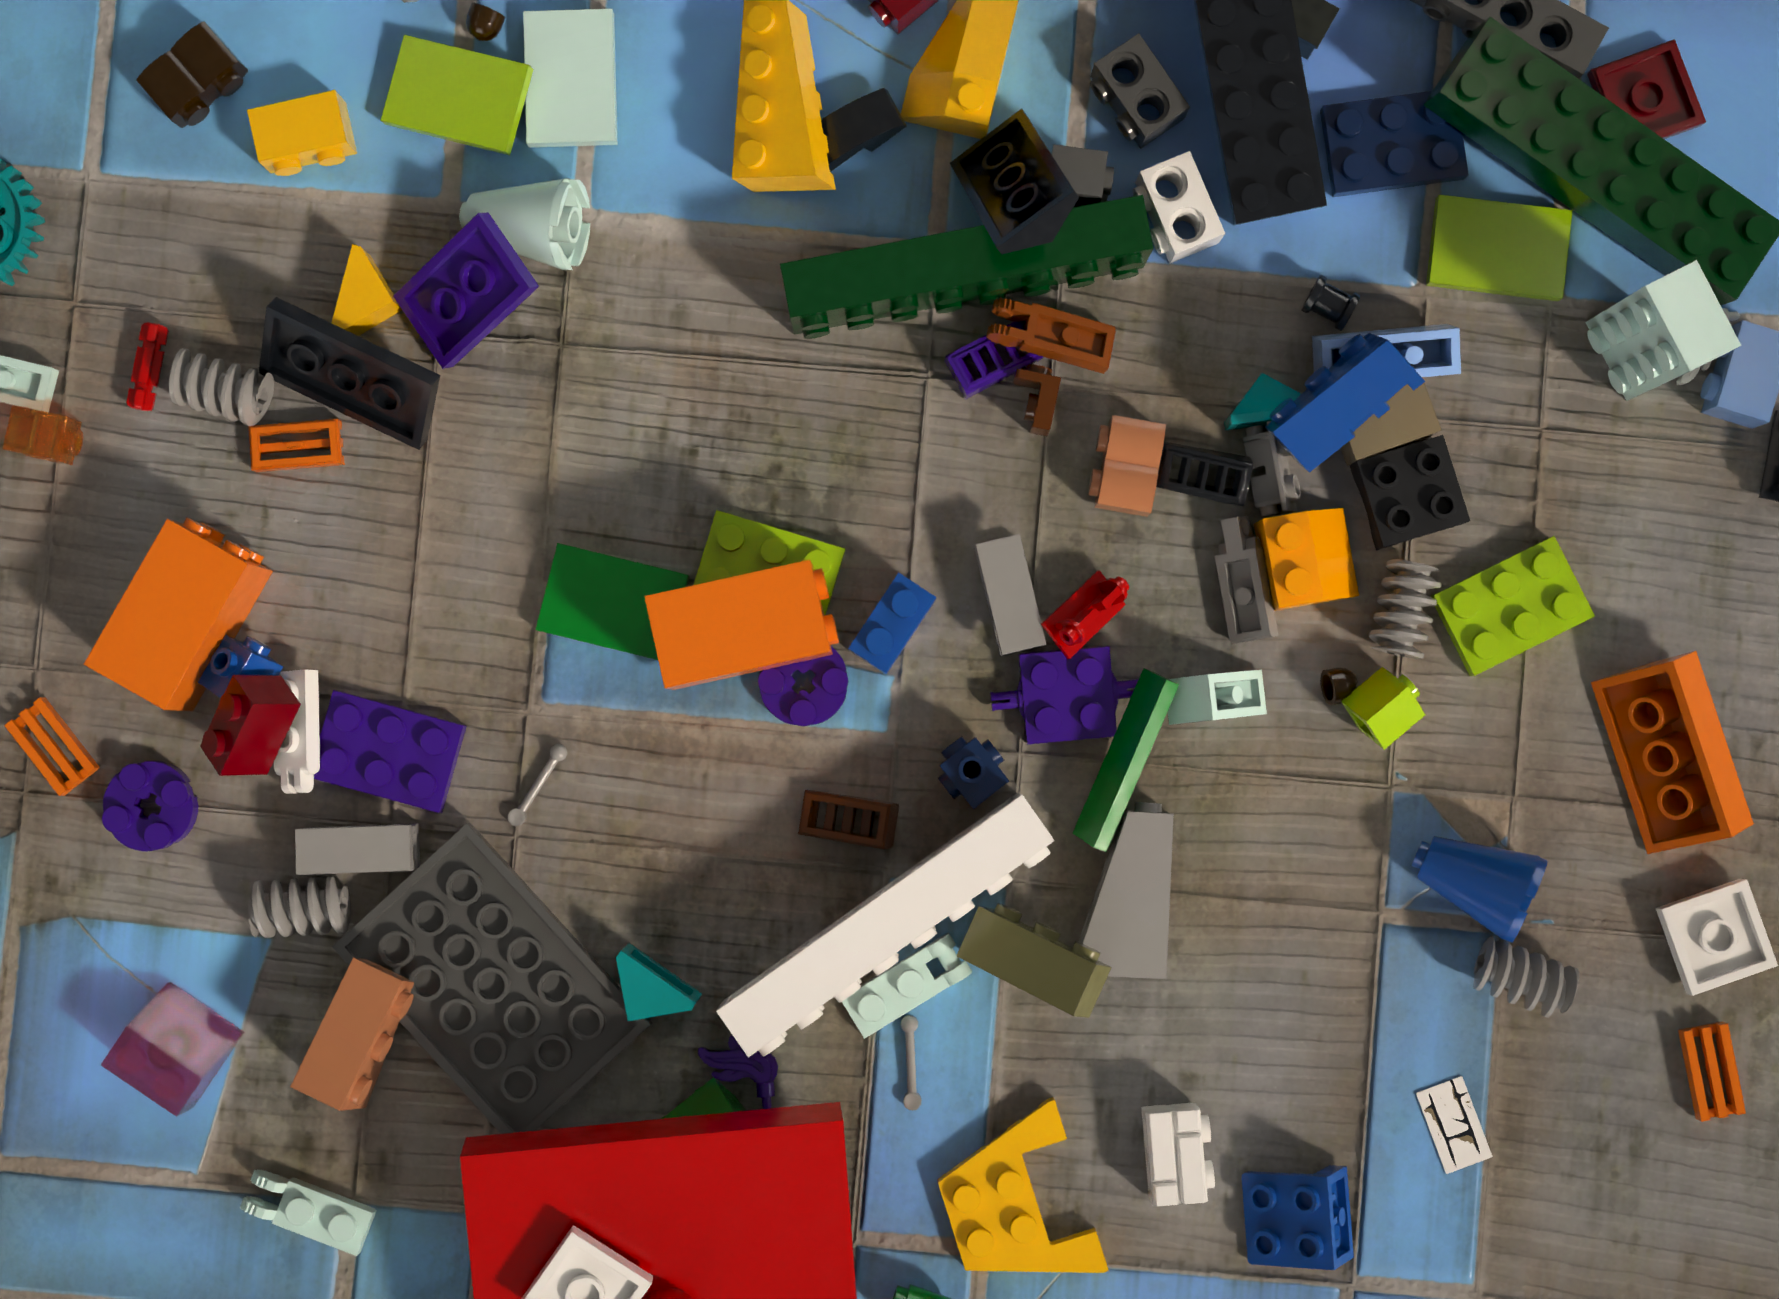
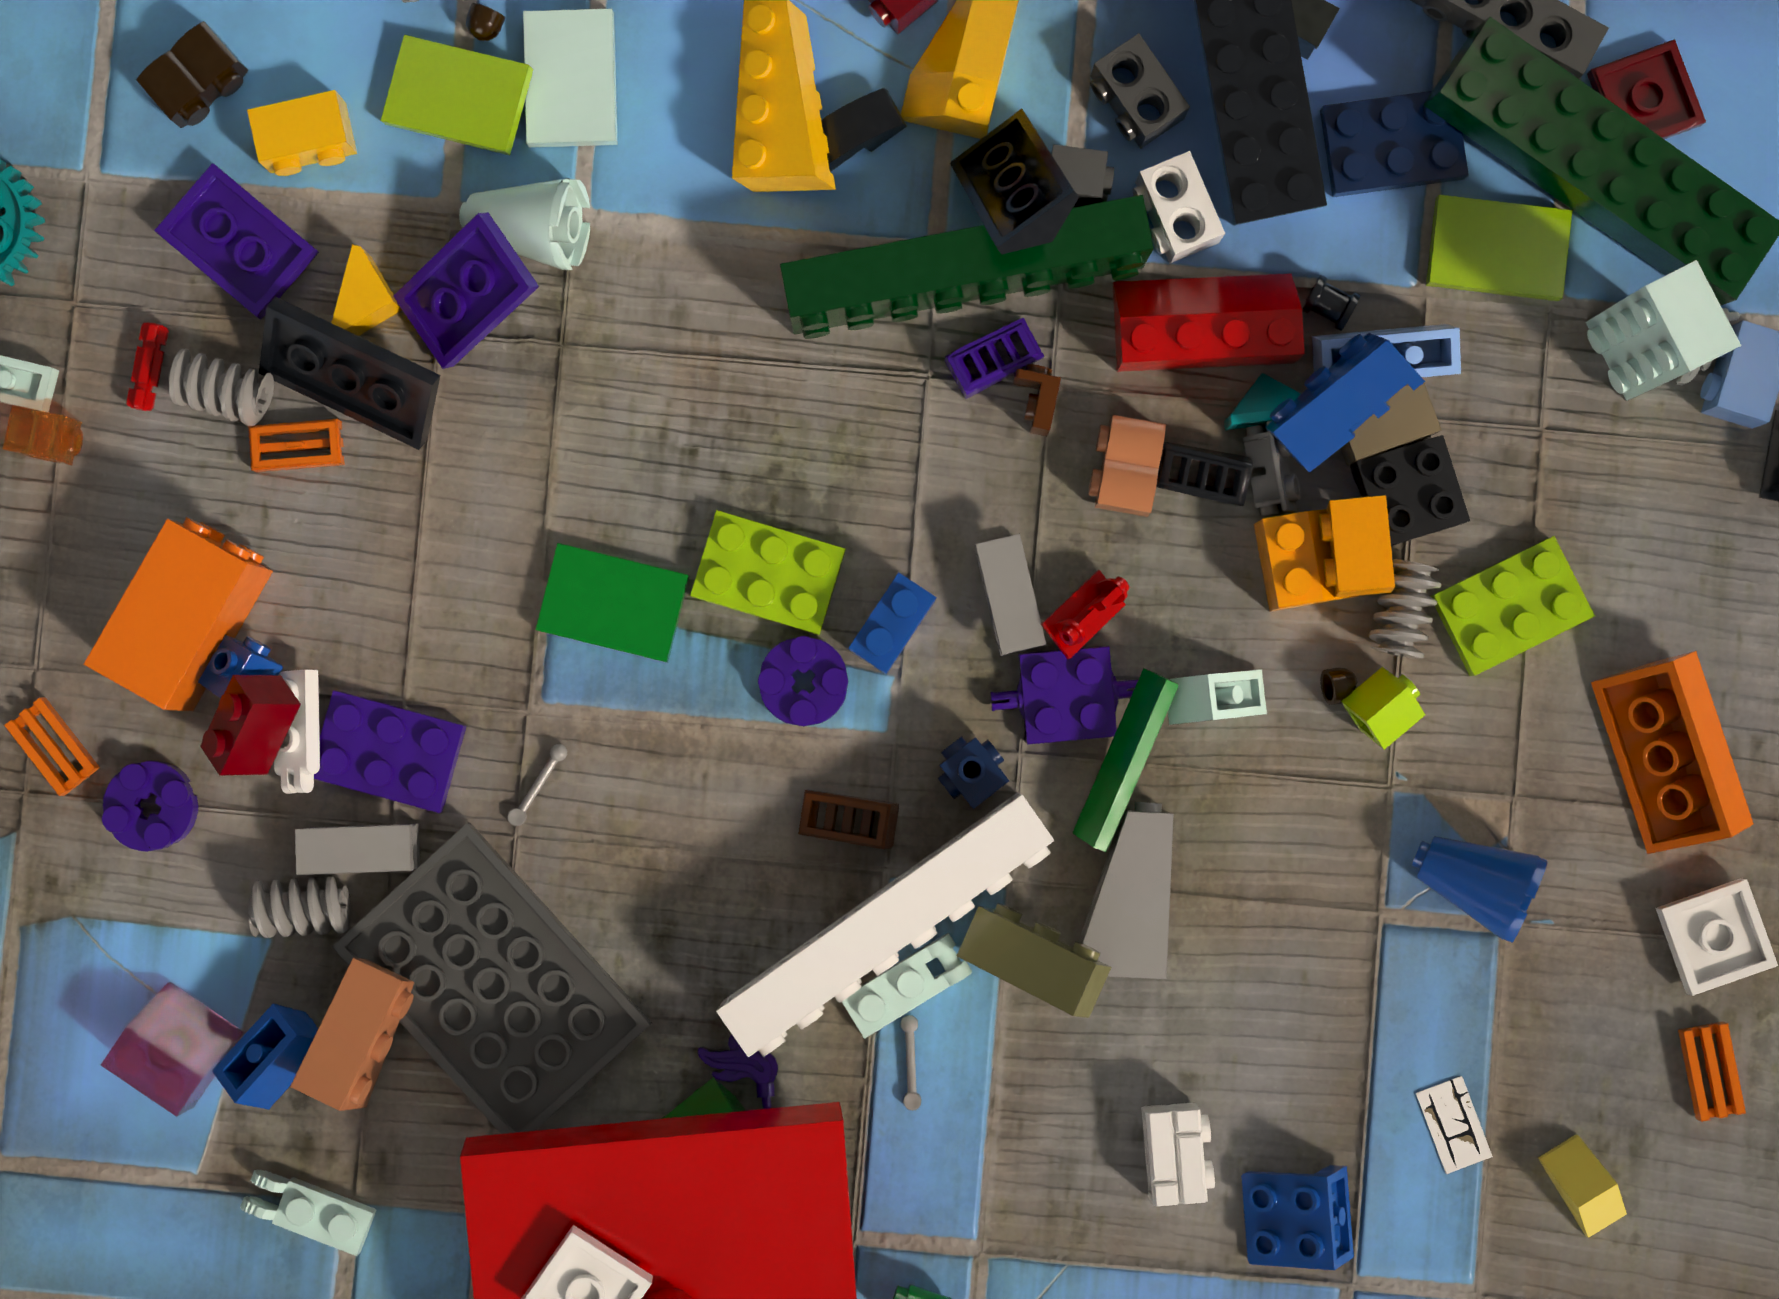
(236, 241): none -> dark purple plate
(267, 1057): none -> blue brick
(650, 987): teal slope -> none
(741, 624): orange brick -> none
(998, 1212): yellow wing -> none
(1054, 334): dark orange hinge -> none
(1207, 322): none -> red slope
(1244, 583): light grey hinge -> none
(1358, 546): none -> light orange brick
(1525, 975): light grey piece -> none
(1584, 1185): none -> light yellow slope

